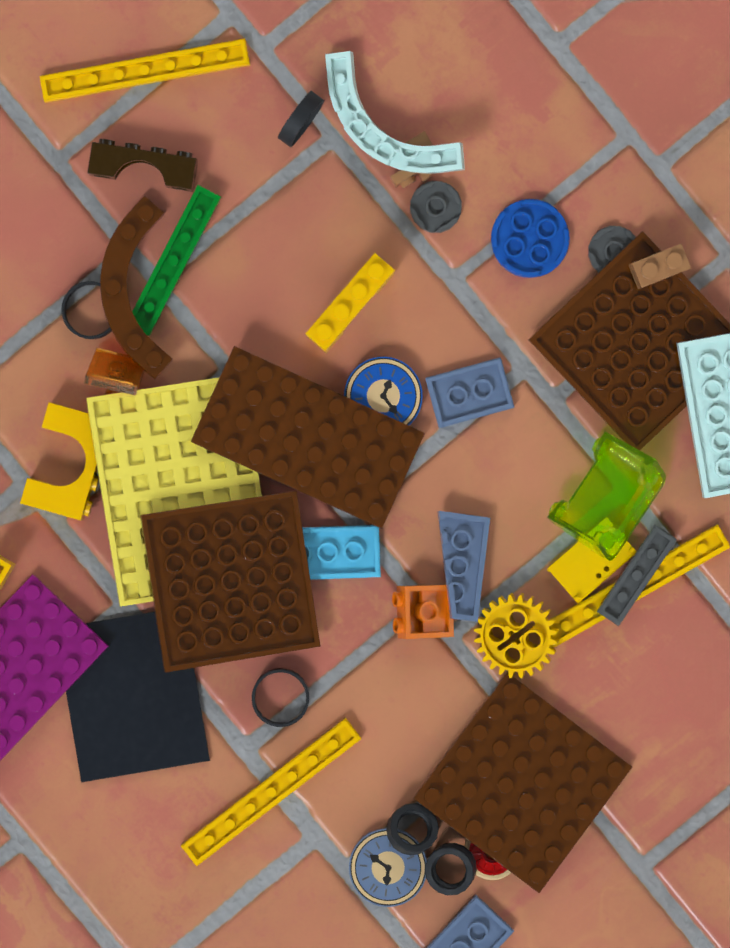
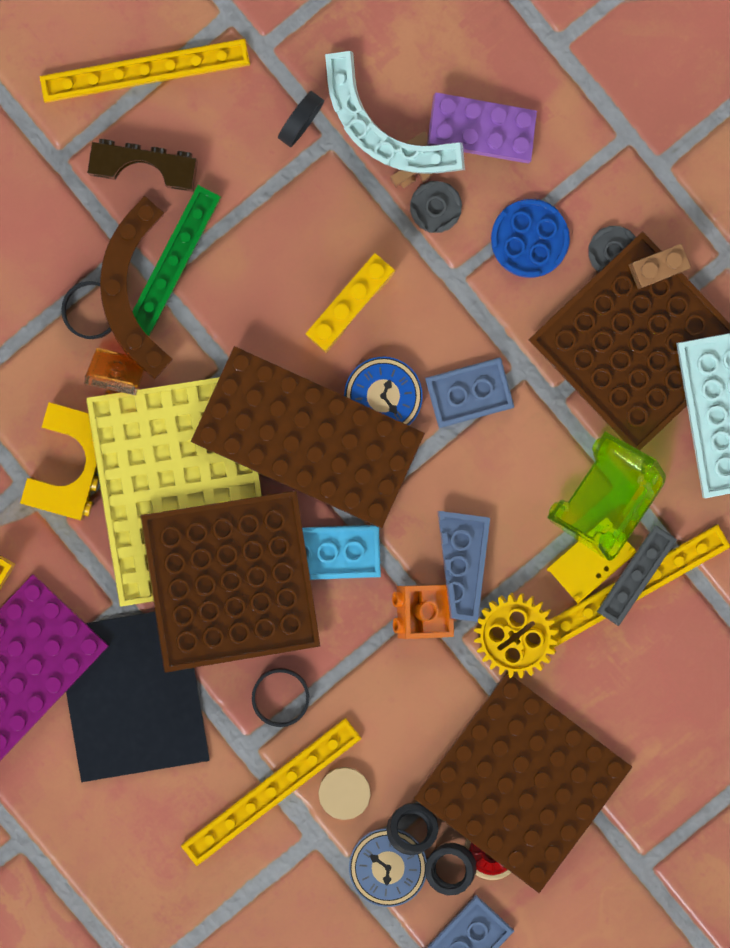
(344, 793): none -> tan tile
(482, 127): none -> medium lavender plate

